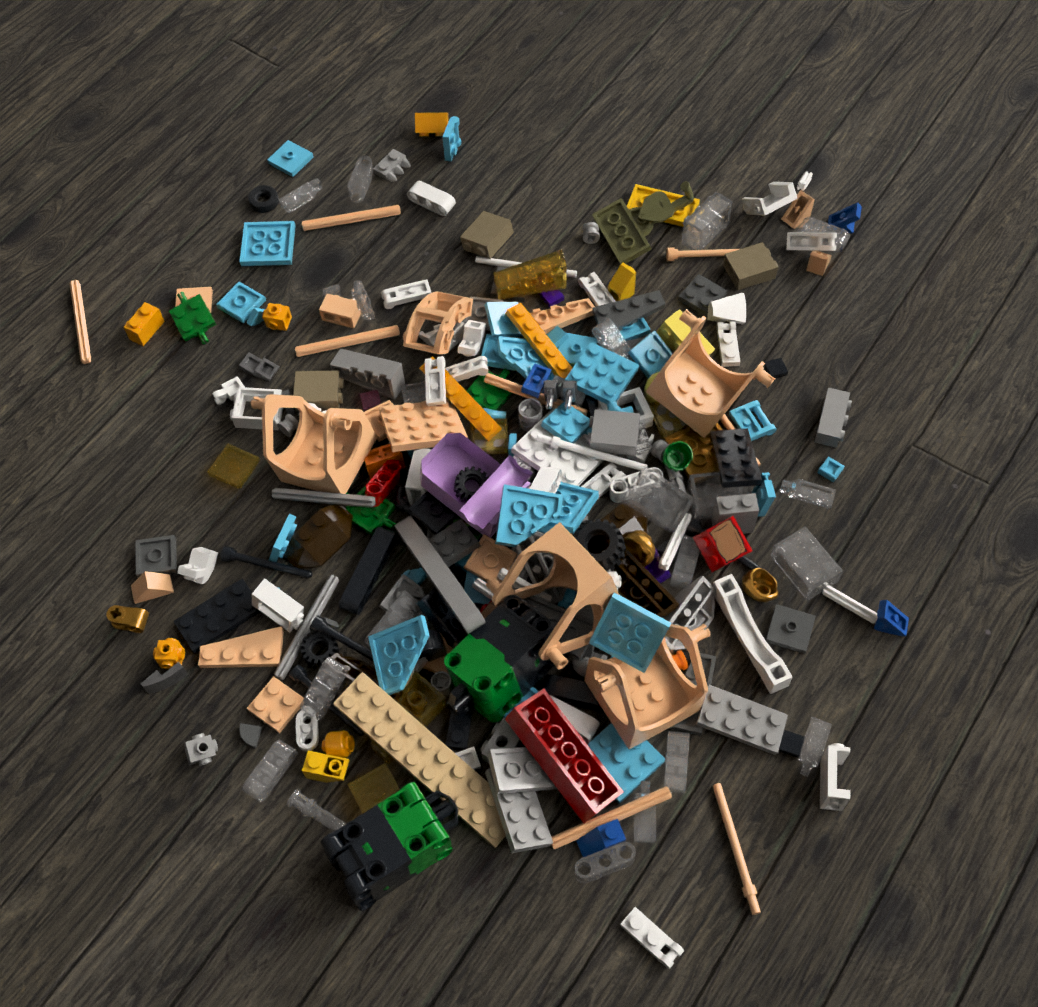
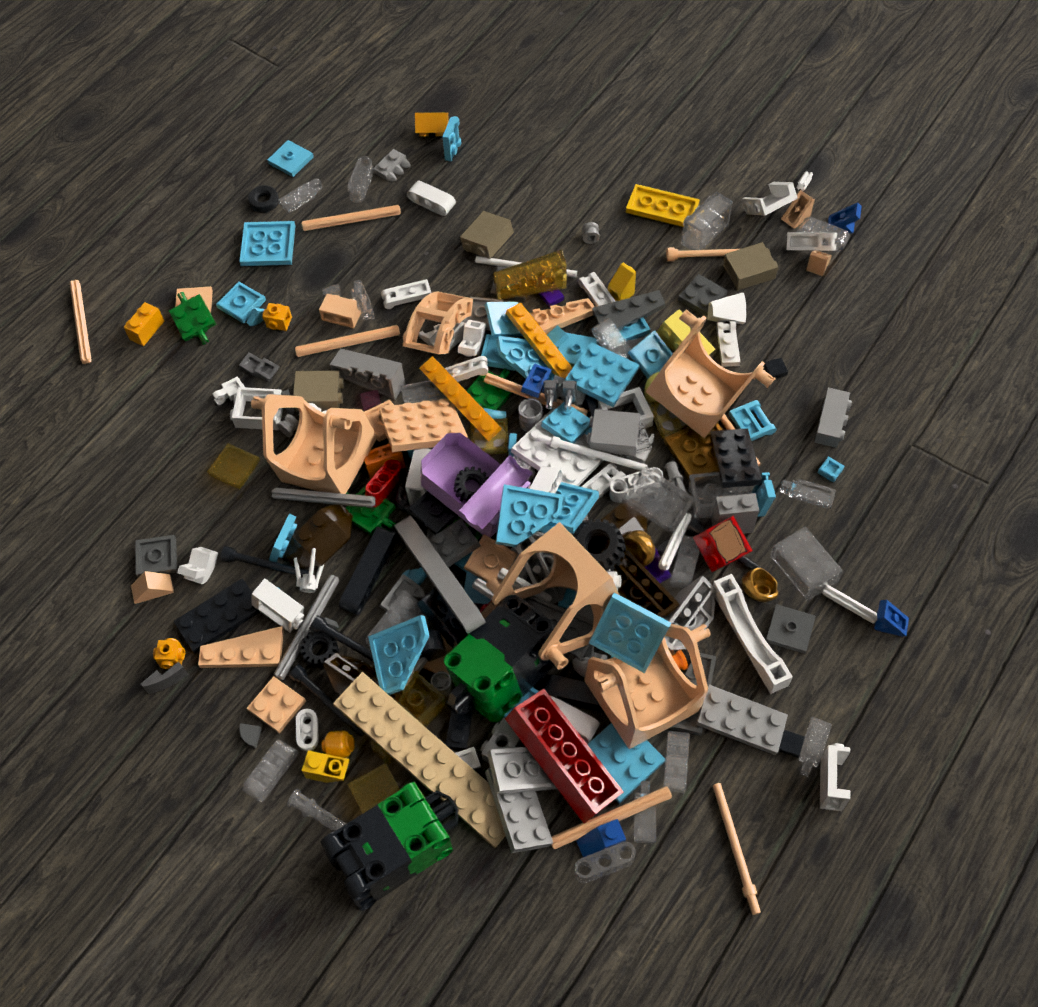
(128, 618): pearl gold piece -> none
(193, 753): light grey brick -> none
(309, 582): none -> white plant
(324, 688): clear beam -> none
(435, 381): white plate -> none
(612, 406): medium azure arm -> none
(627, 228): olive plate -> none
(651, 937): white plate -> none
(658, 449): light grey wheel -> none
(677, 456): green hair -> none

